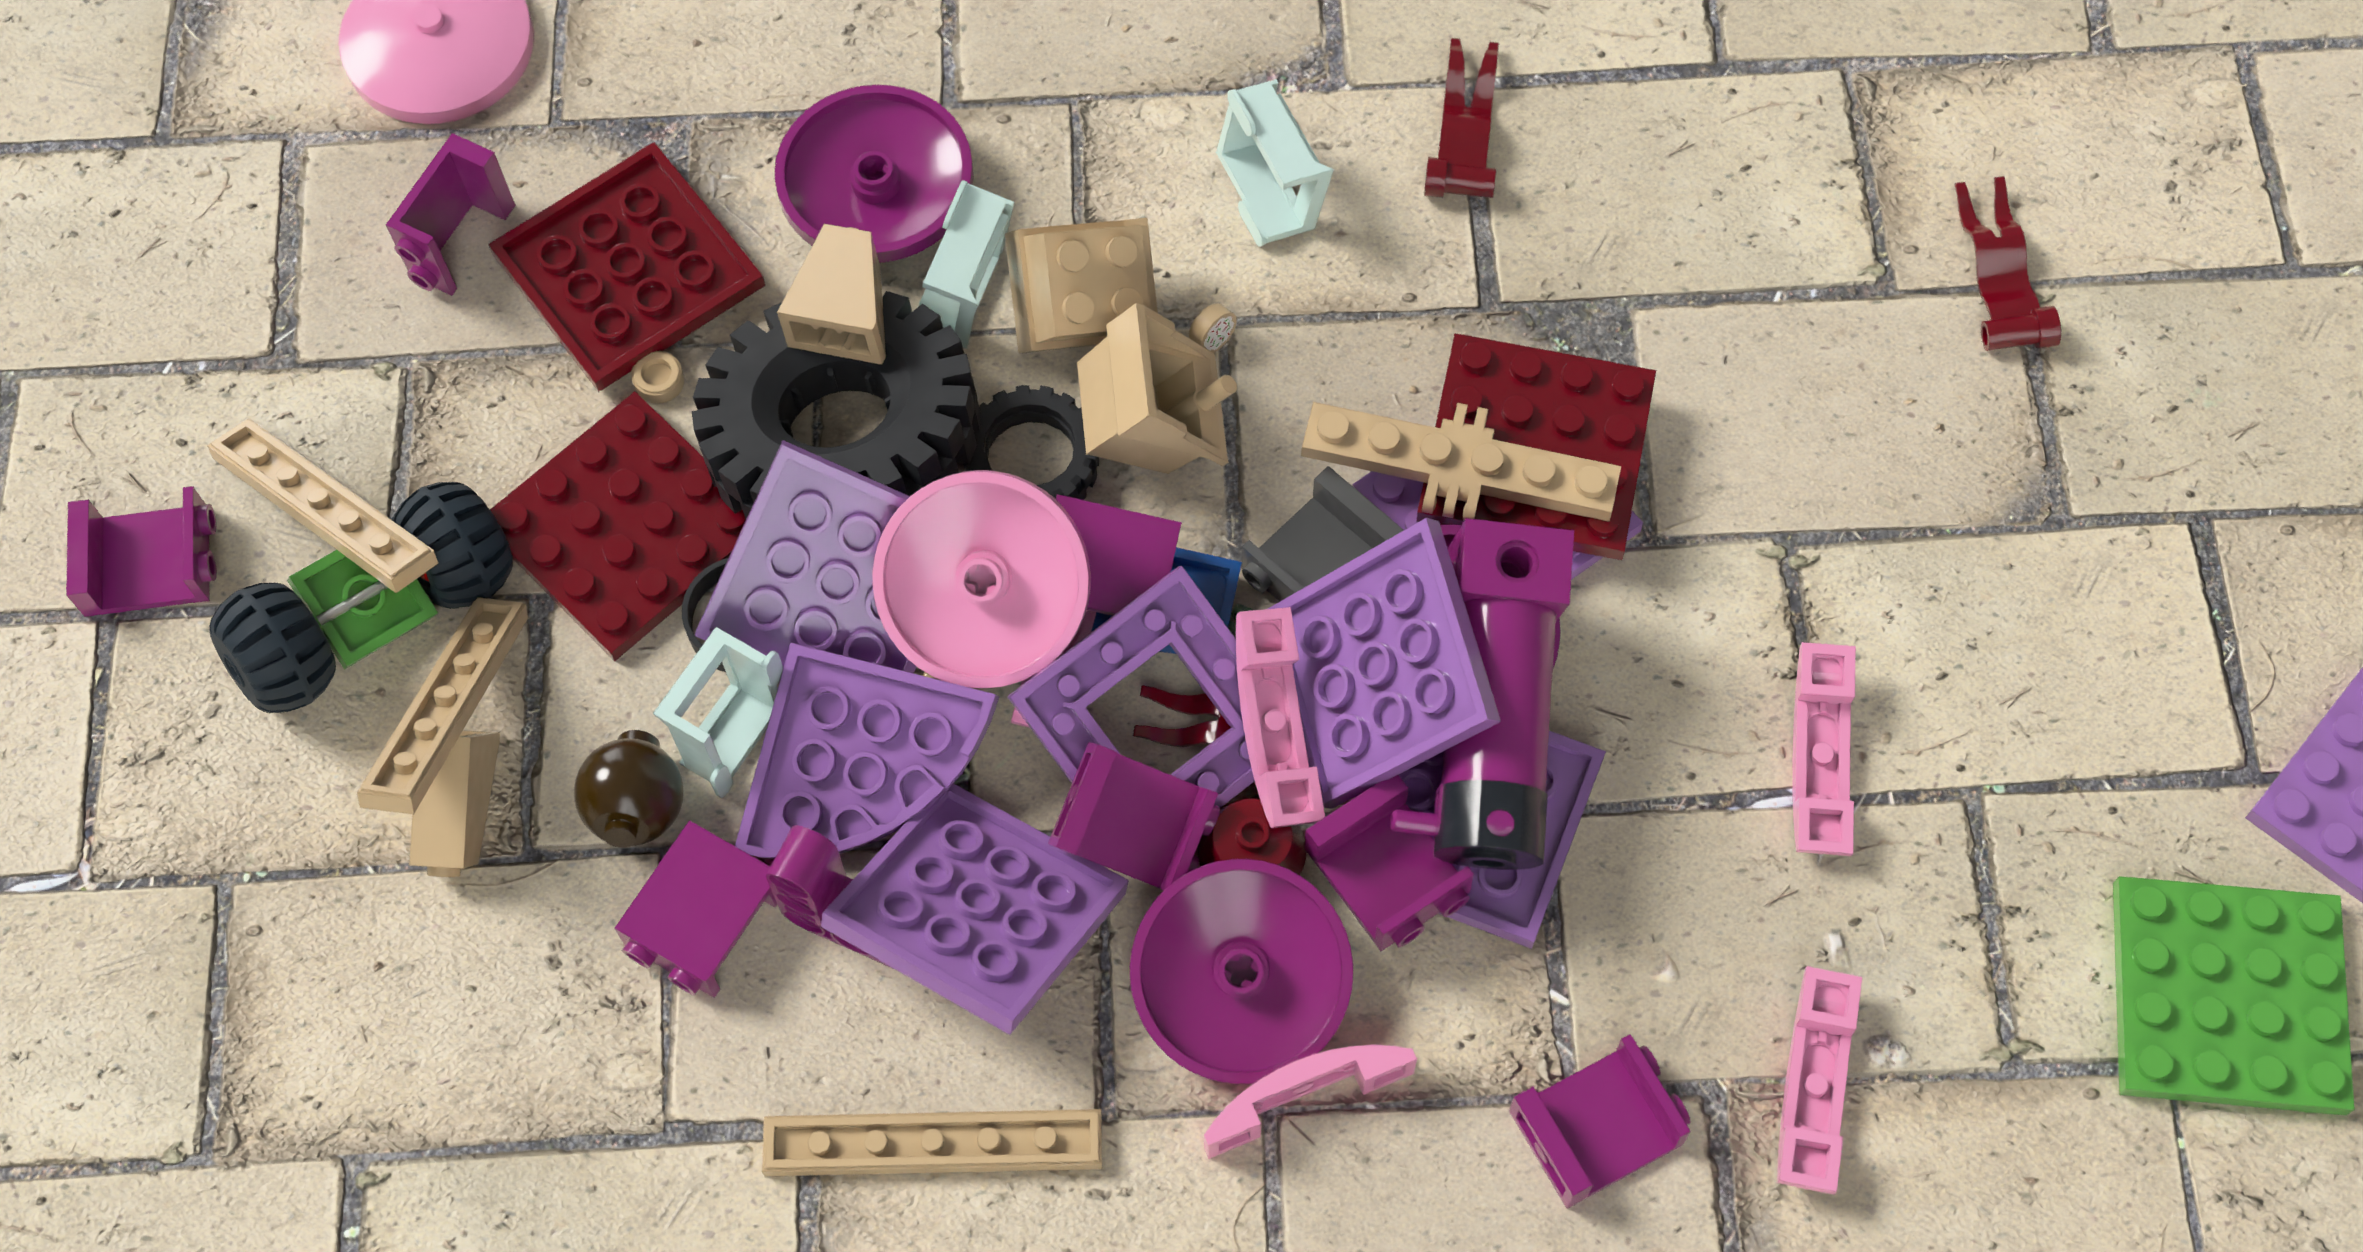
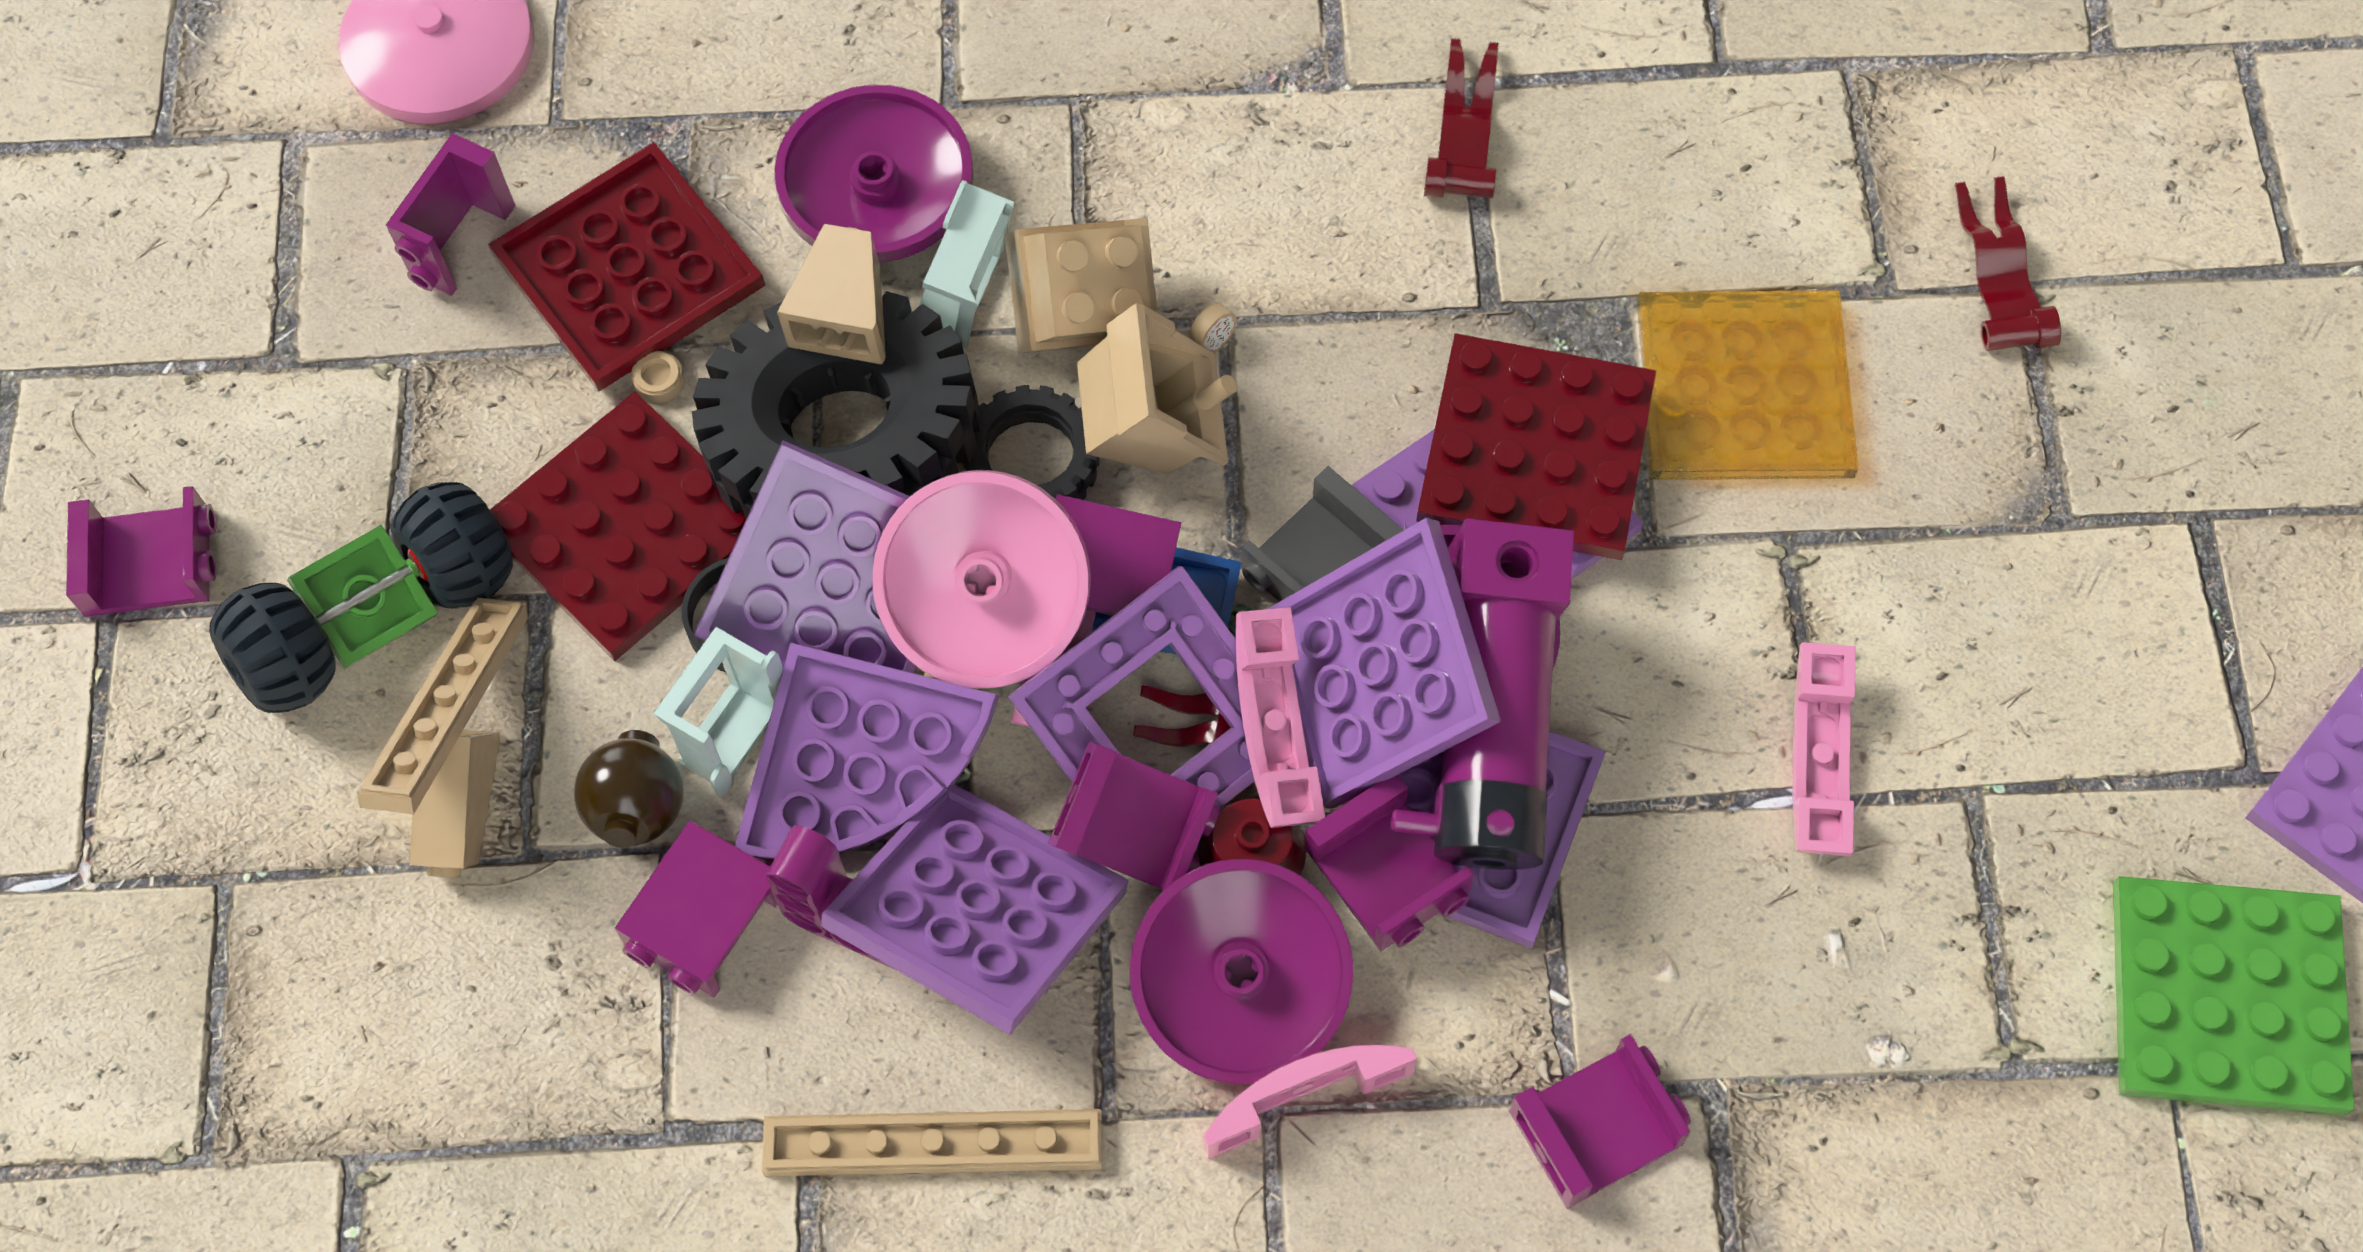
(323, 505): tan tile -> none
(1267, 158): light aqua piece -> none
(1460, 462): tan hinge -> none
(1747, 385): none -> clear yellow plate
(1817, 1080): bright pink slope -> none

